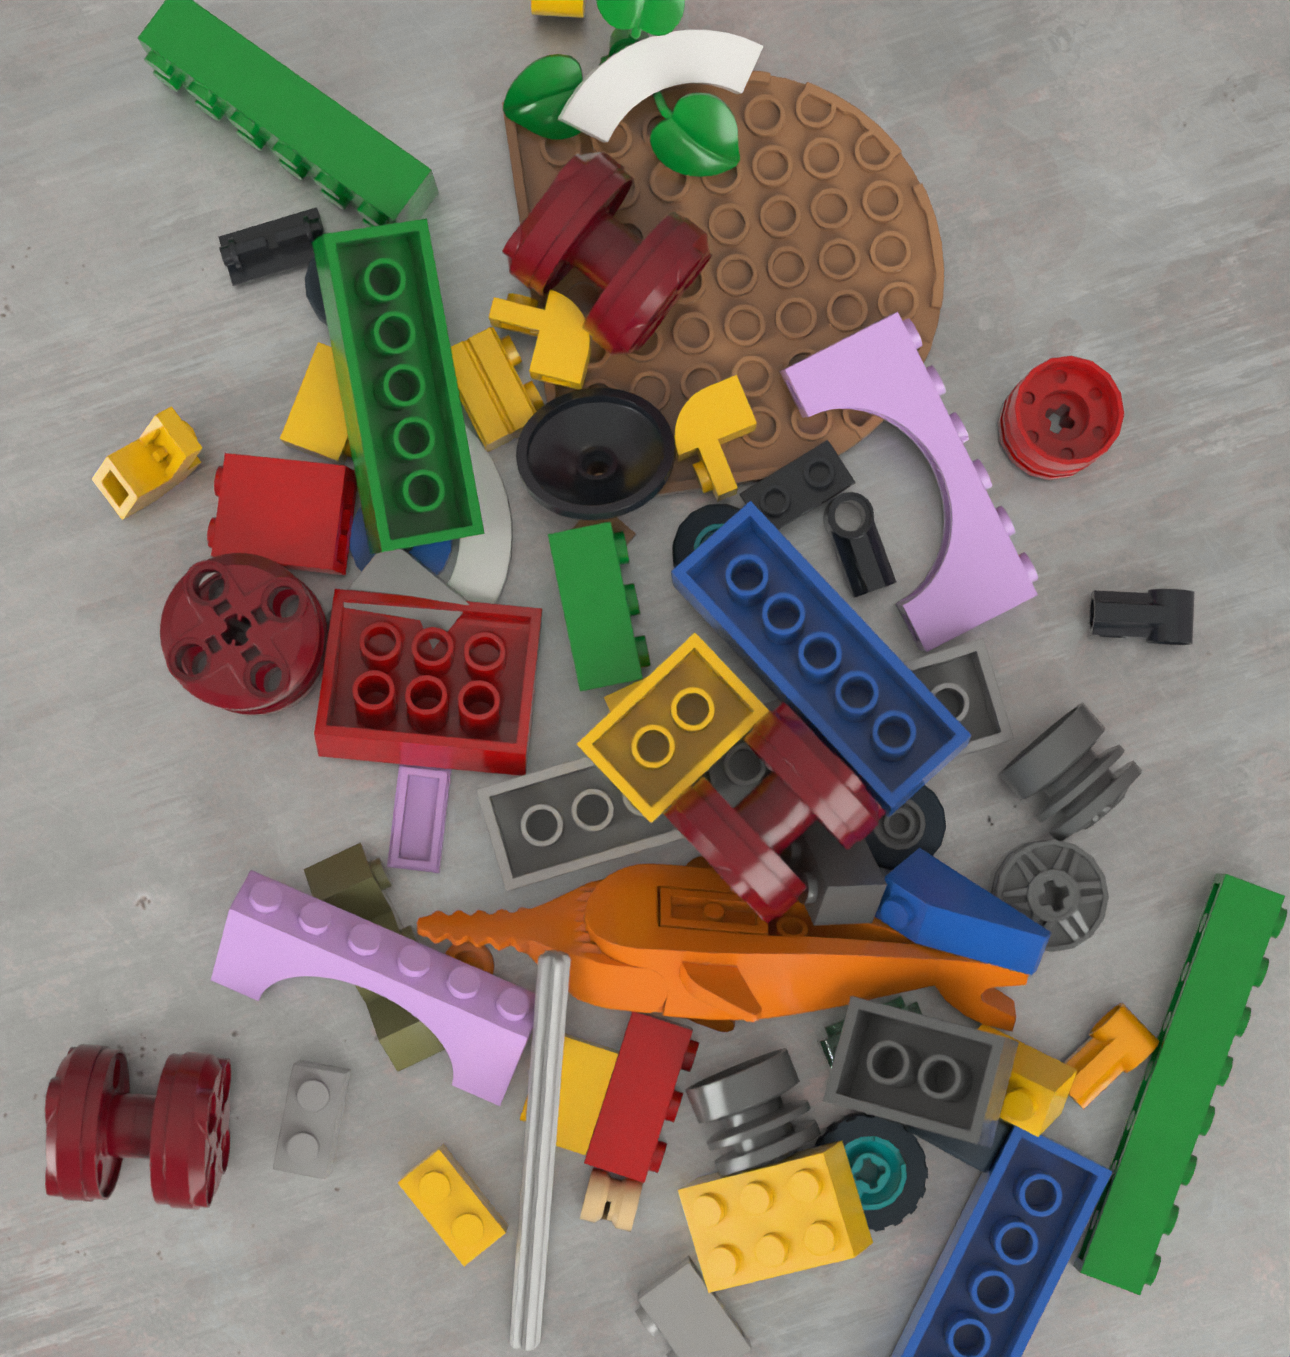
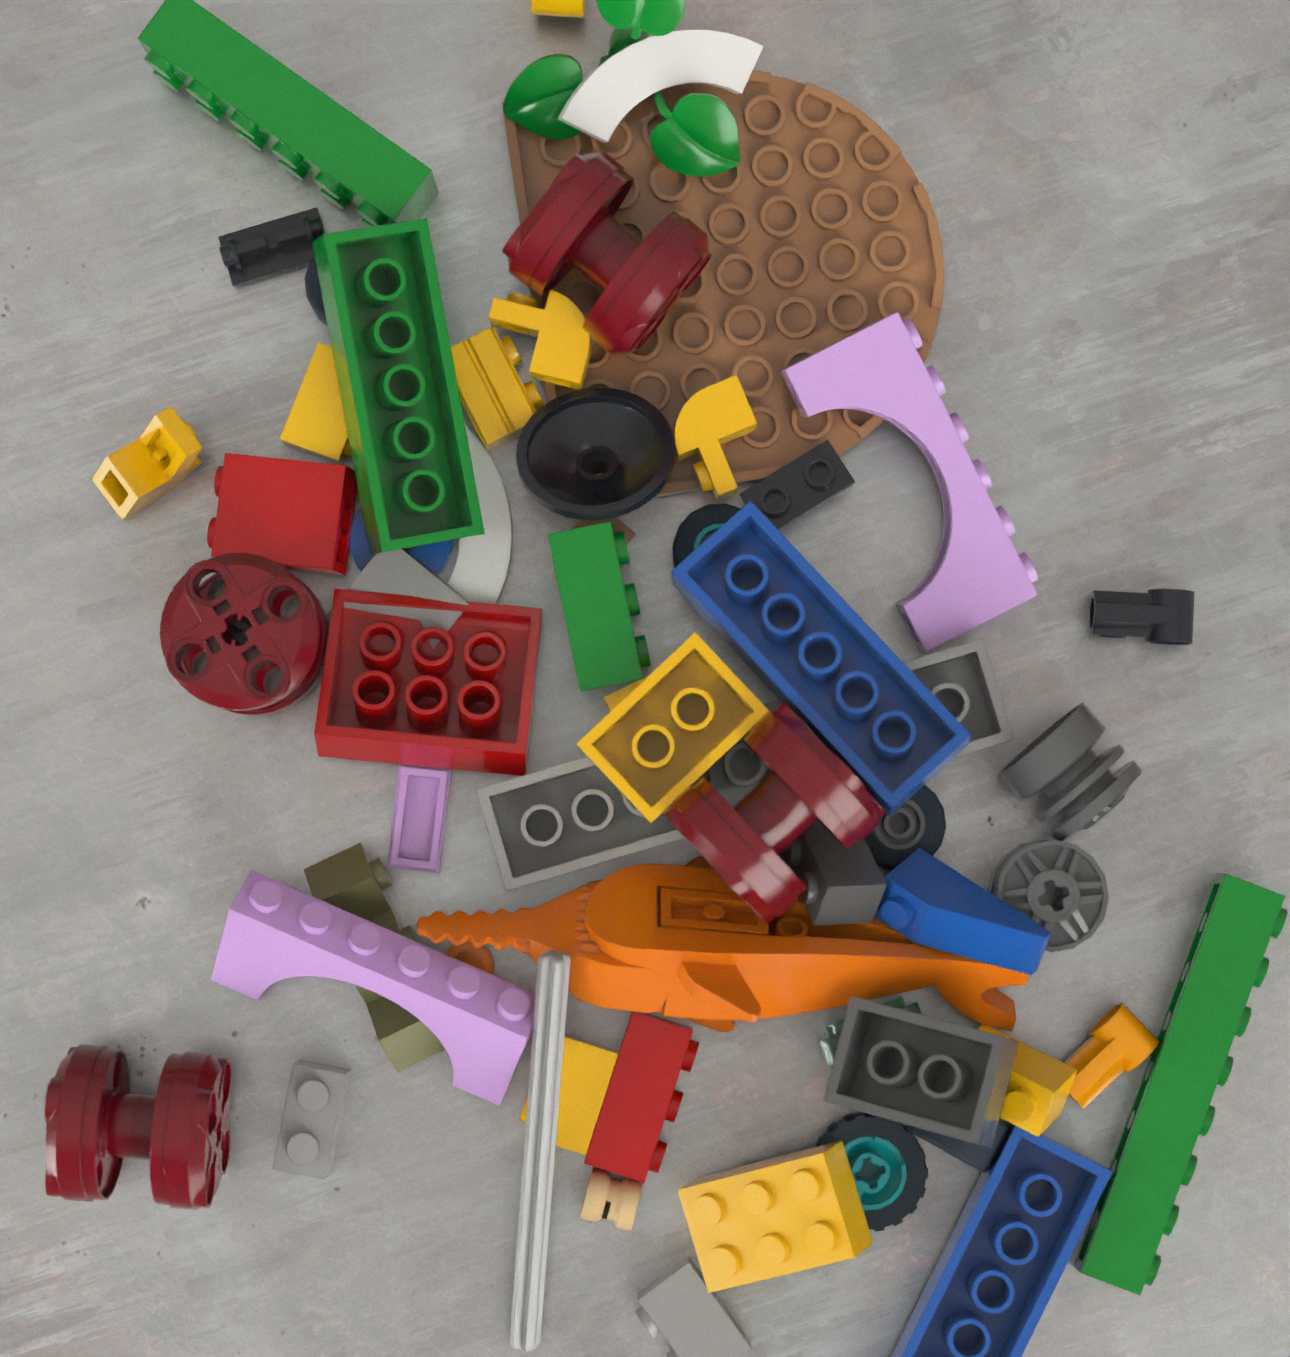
(453, 1204): yellow brick -> none
(753, 1112): dark grey wheel -> none
(859, 550): black piece -> none
(1088, 413): red wheel -> none

